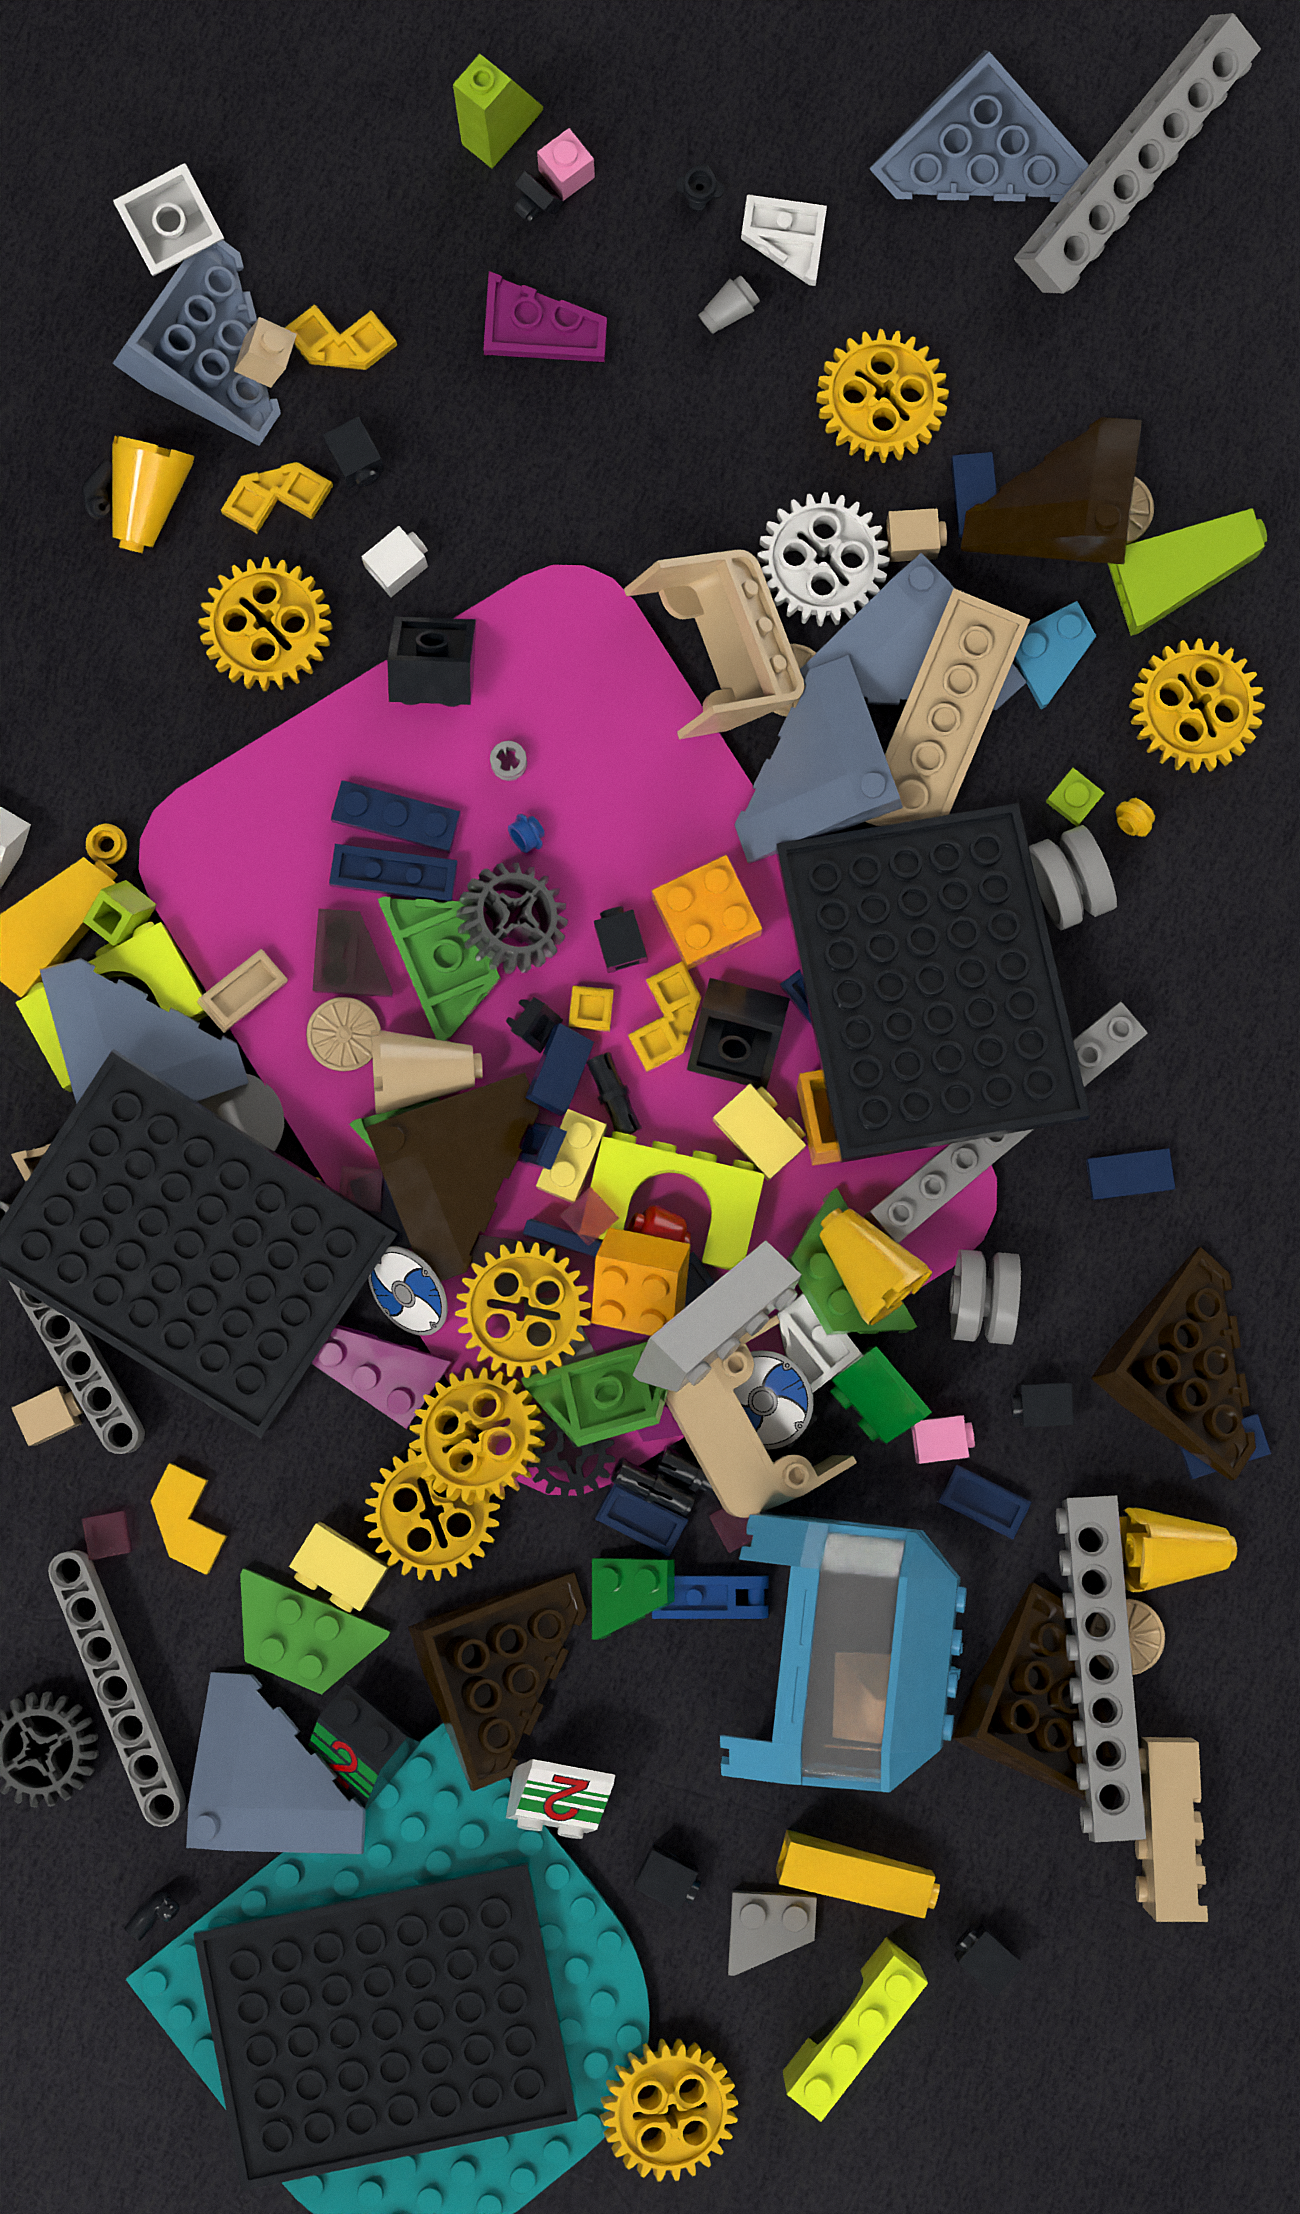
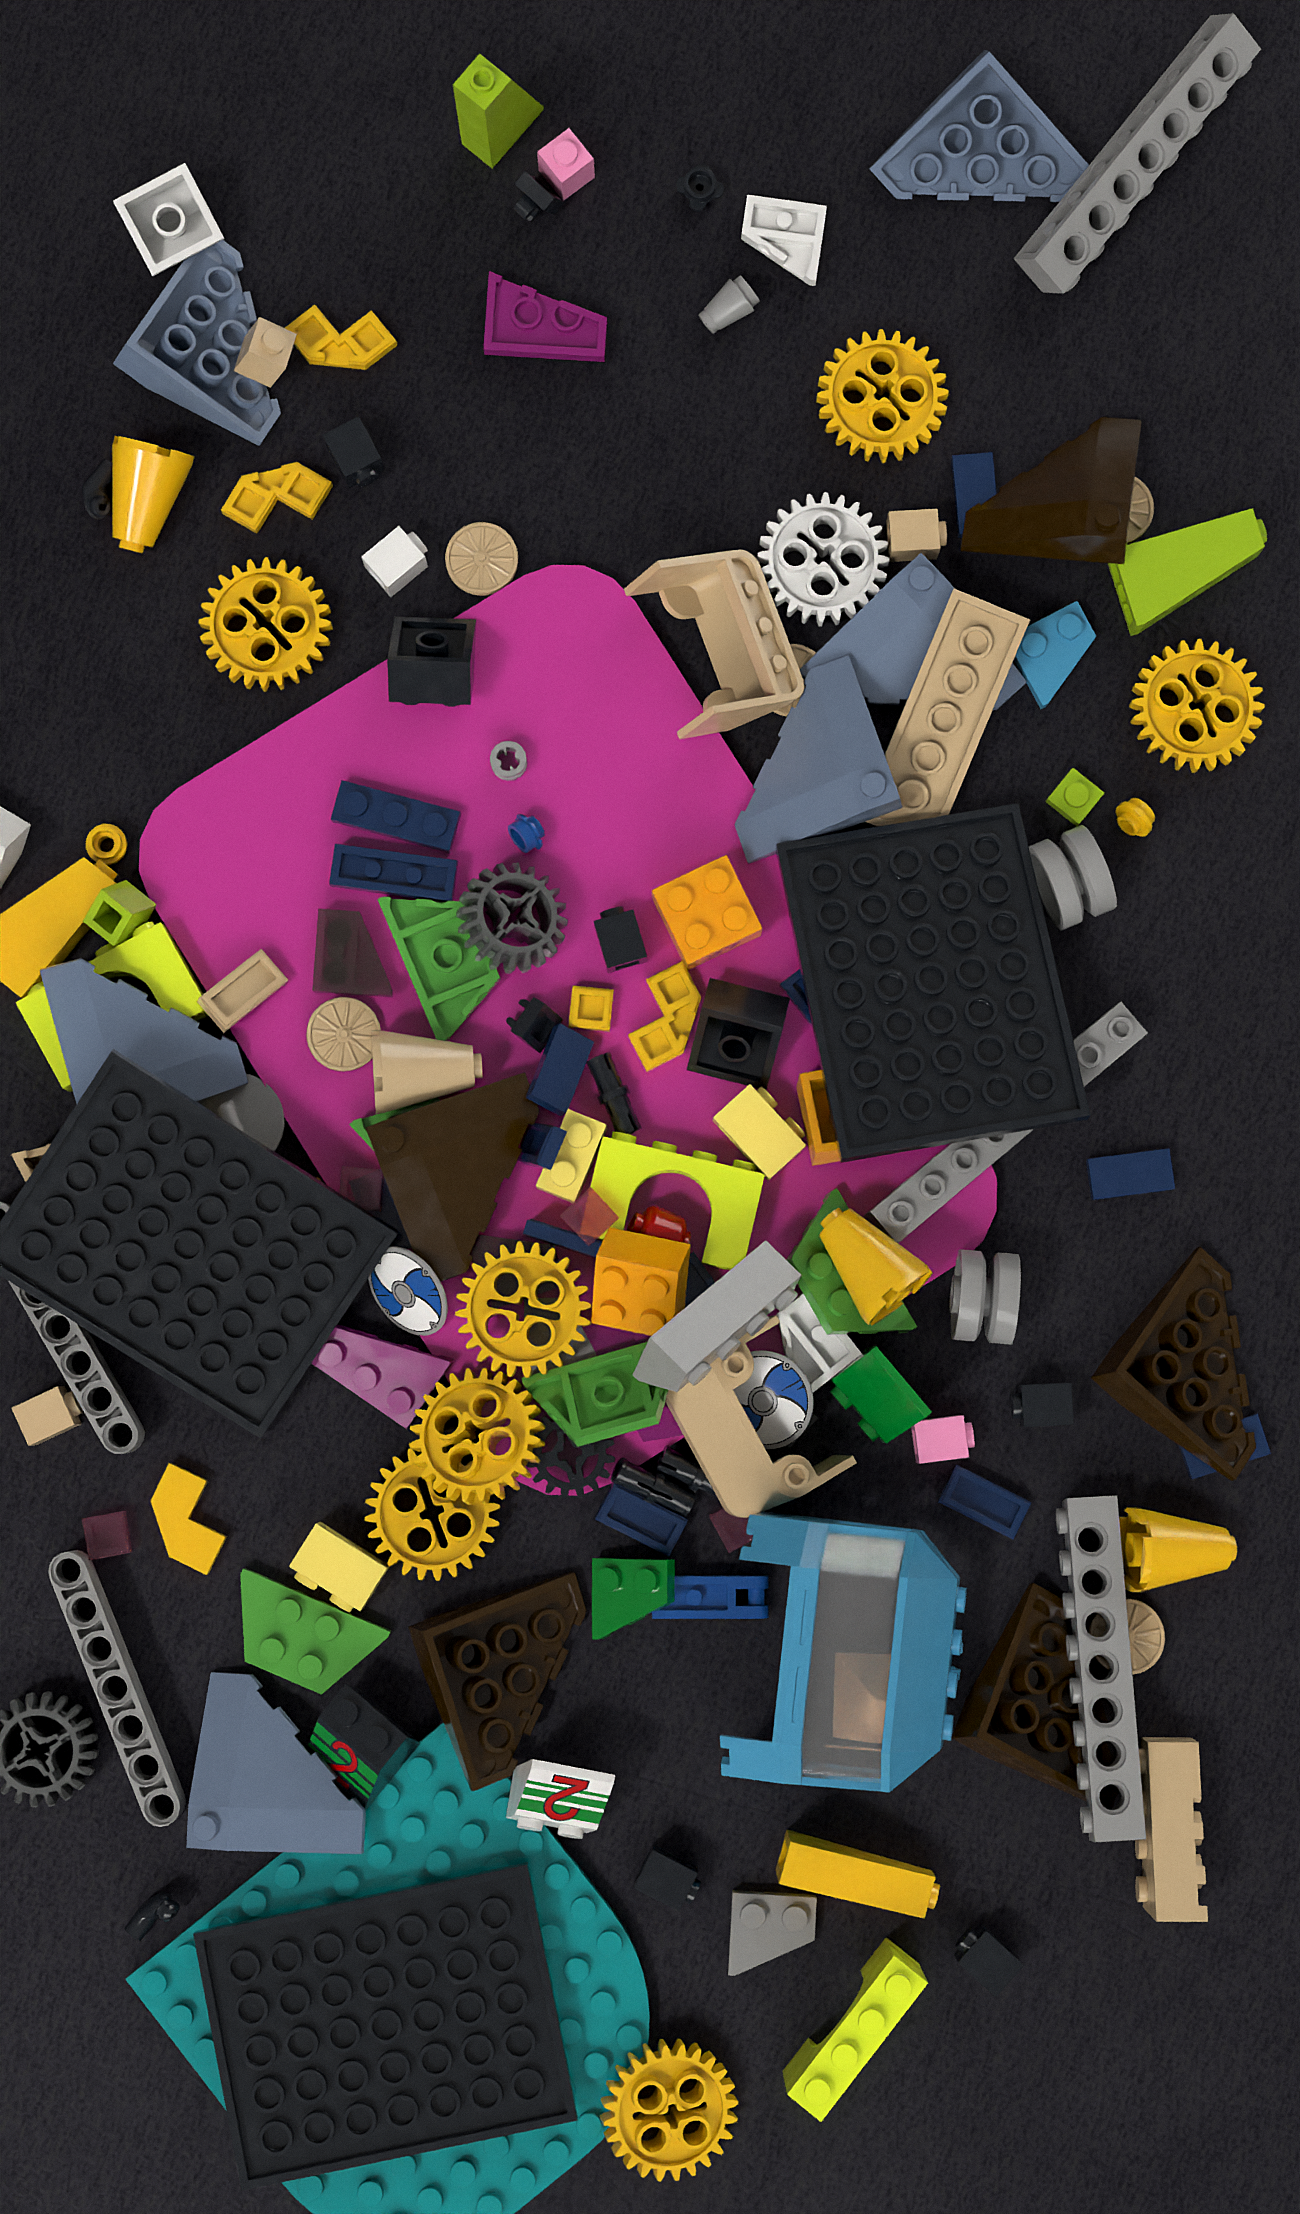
(481, 558): none -> tan wheel

